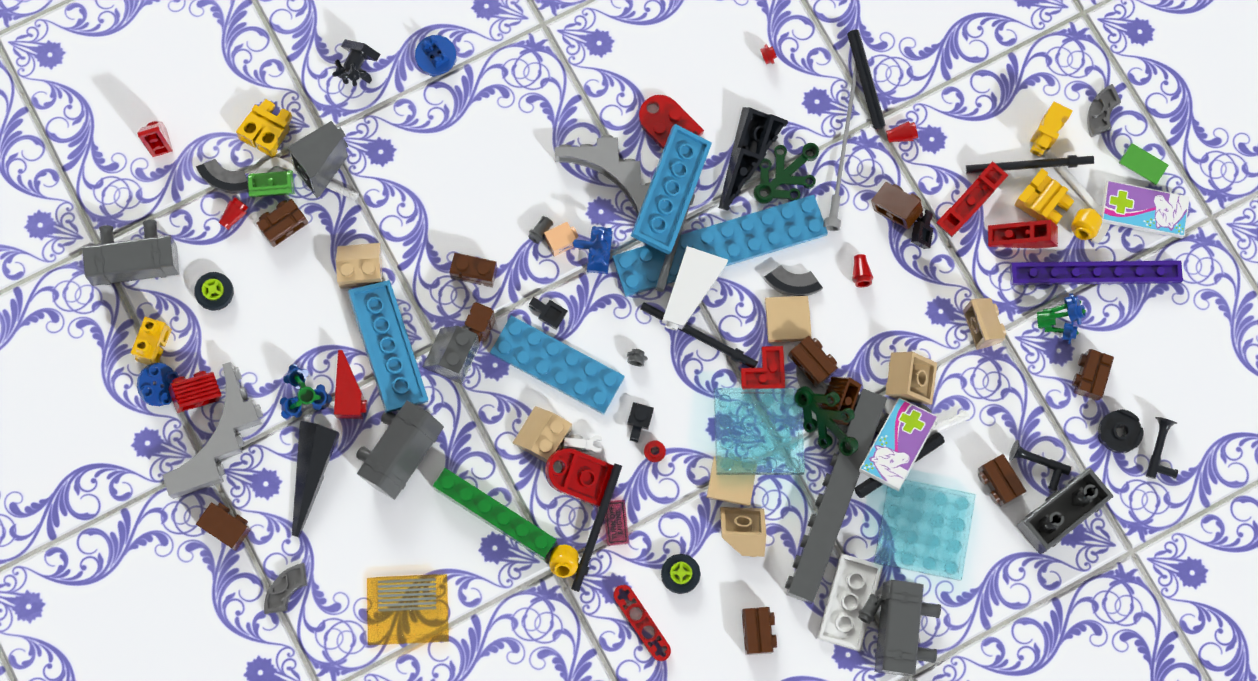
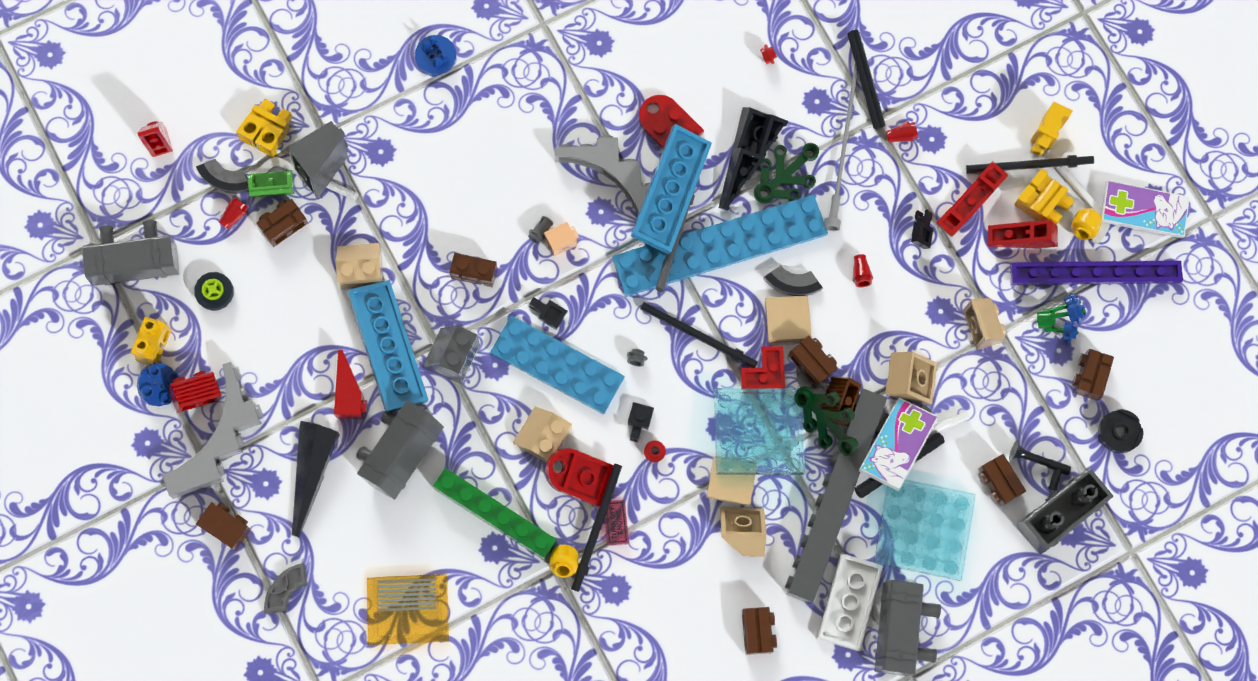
(304, 395): blue plant -> none
(352, 67): black piece -> none
(480, 321): reddish brown brick -> none
(577, 443): white plate -> none
(599, 249): blue piece -> none
(644, 621): red beam -> none
(680, 573): black wheel -> none
(693, 282): white slope -> none
(870, 609): dark grey pin -> none
(897, 205): reddish brown brick -> none
(1100, 110): flat silver tile -> none
(1143, 163): bright green hinge -> none
(1154, 467): black piece -> none

